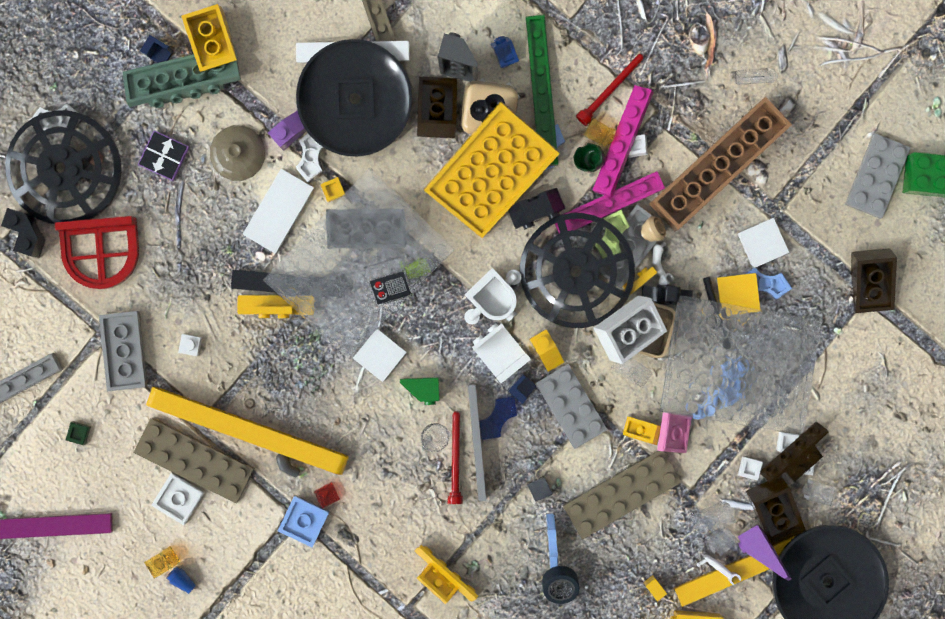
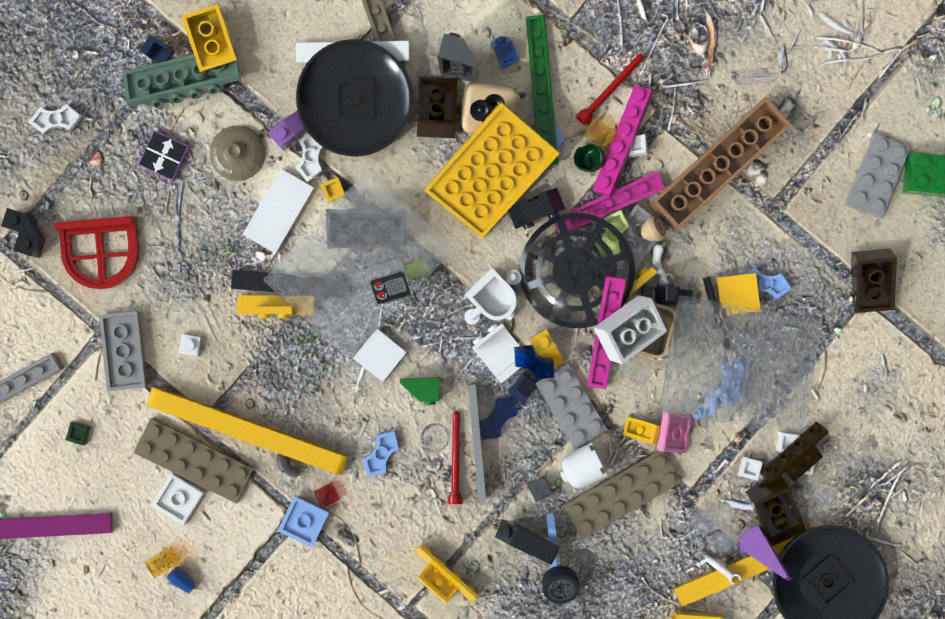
(74, 167): black dish -> none
(386, 445): none -> light blue tile
(526, 541): none -> black slope
(527, 358): none -> clear blue tile
(583, 467): none -> white cylinder
(610, 303): none -> dark pink plate
(655, 588): yellow piece -> none
(763, 243): white tile -> none

